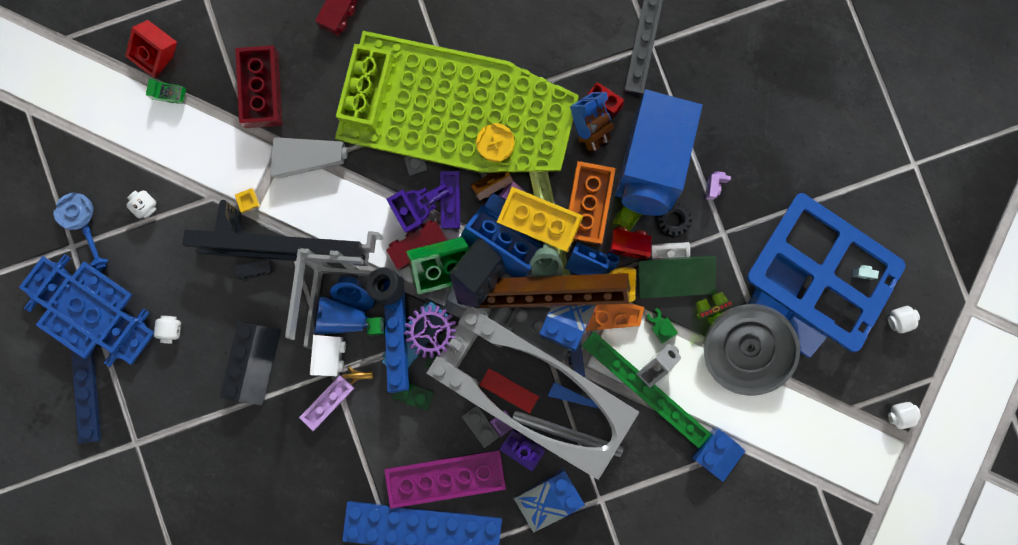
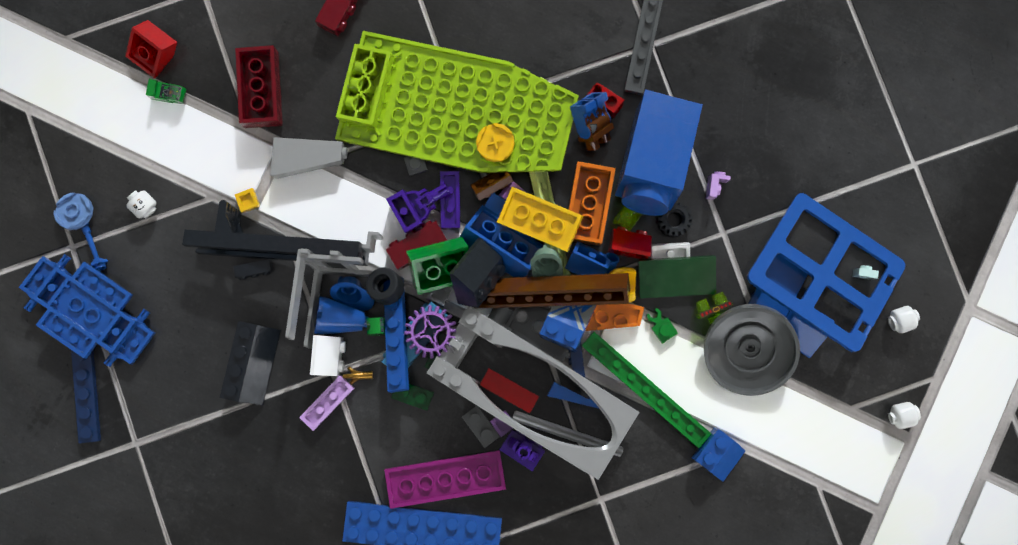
(167, 329): white head -> none
(549, 501): blue slope -> none
(666, 358): light grey torso -> none

